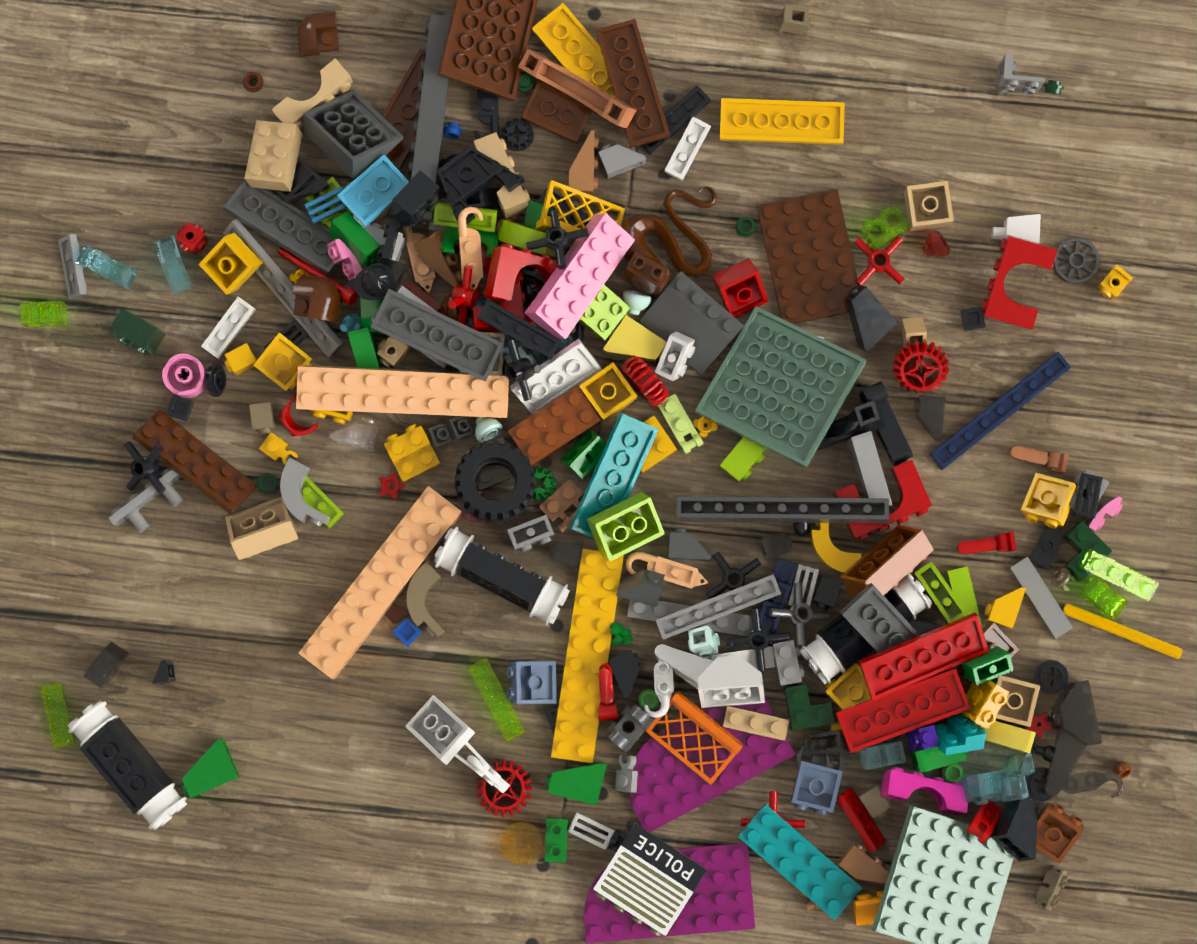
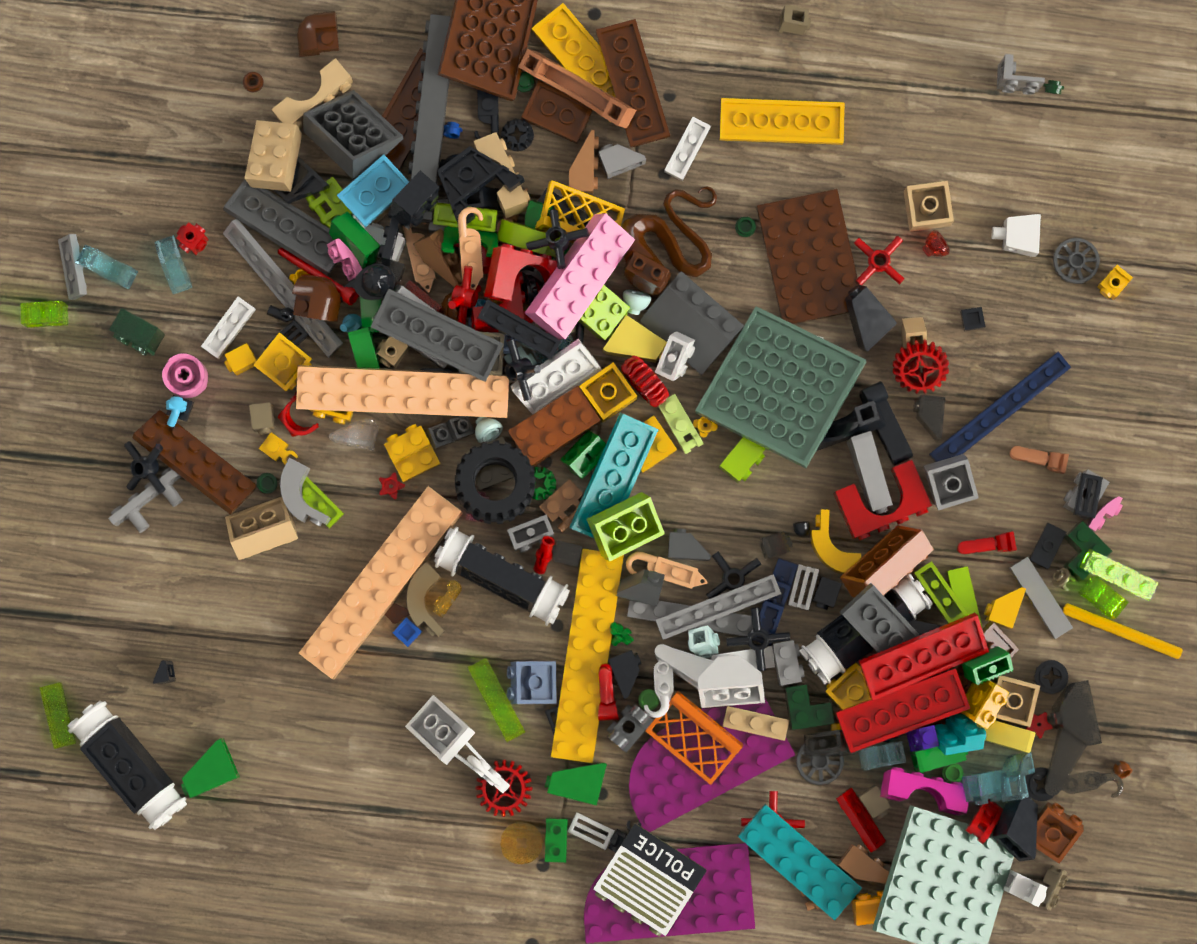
(106, 665): clear smoke slope -> none
(176, 406): none -> medium azure plate
(215, 380): black gear -> none
(230, 263): yellow brick -> none
(284, 314): none -> black arm
(309, 205): dark azure tile -> none
(444, 603): none -> clear yellow plate
(543, 555): none -> red pin
(626, 778): light grey plate -> none
(681, 114): black tile -> none
(740, 288): red slope -> none
(783, 510): dark grey brick -> none
(805, 612): flat silver bar -> none
(816, 788): sand blue plate -> none
(887, 231): clear neon green brick -> none
(951, 482): none -> light grey brick
(1015, 252): red arch -> none
(1025, 888): none -> white brick
(1044, 751): black arm -> none
(1048, 500): yellow plate -> none

